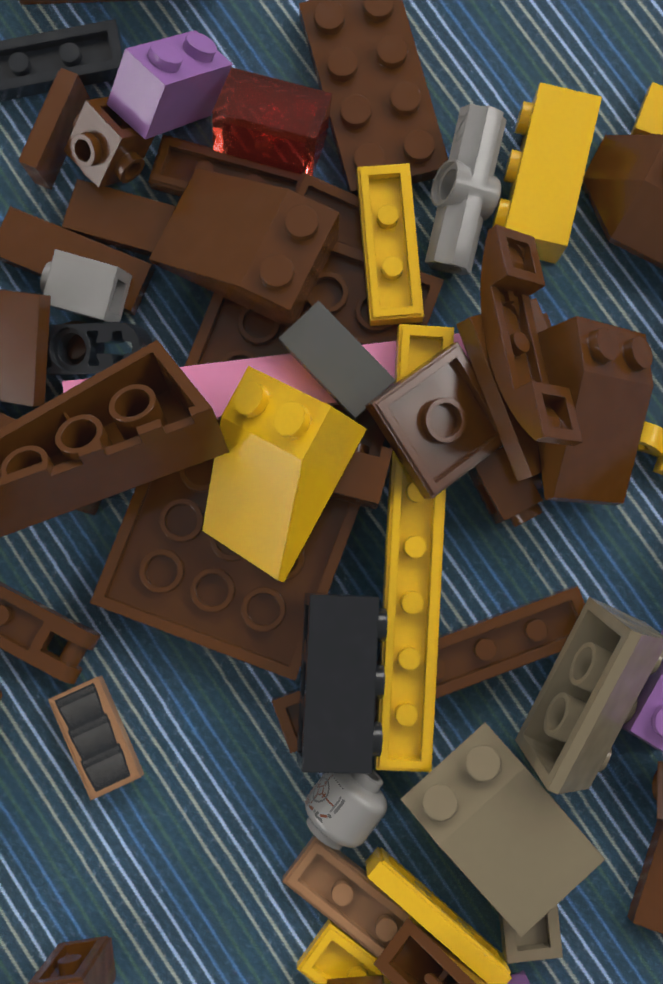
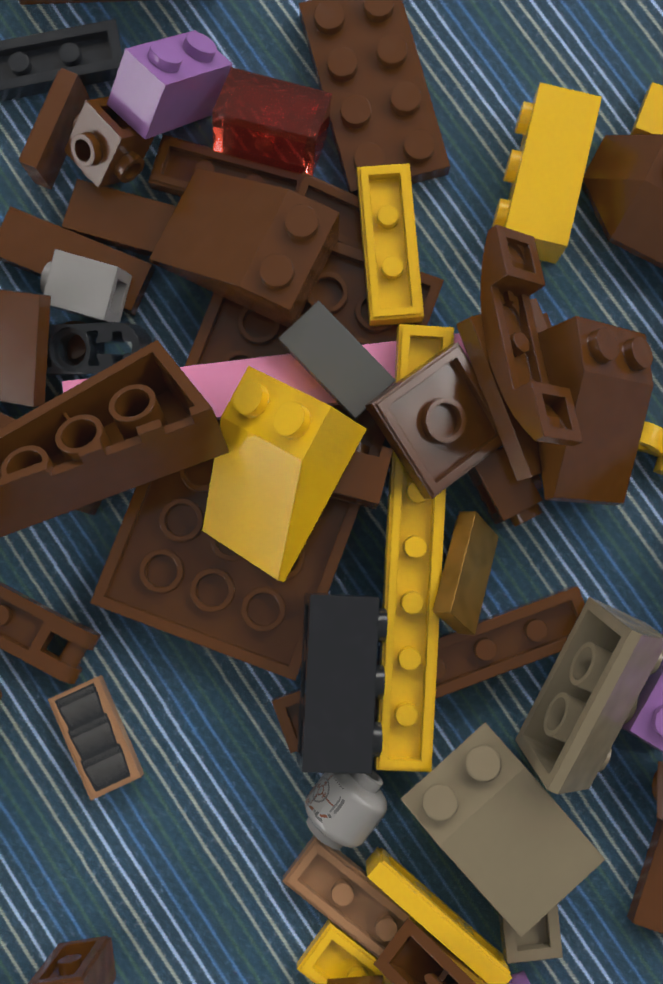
(466, 189): light grey piece -> none
(466, 573): none -> pearl gold tile

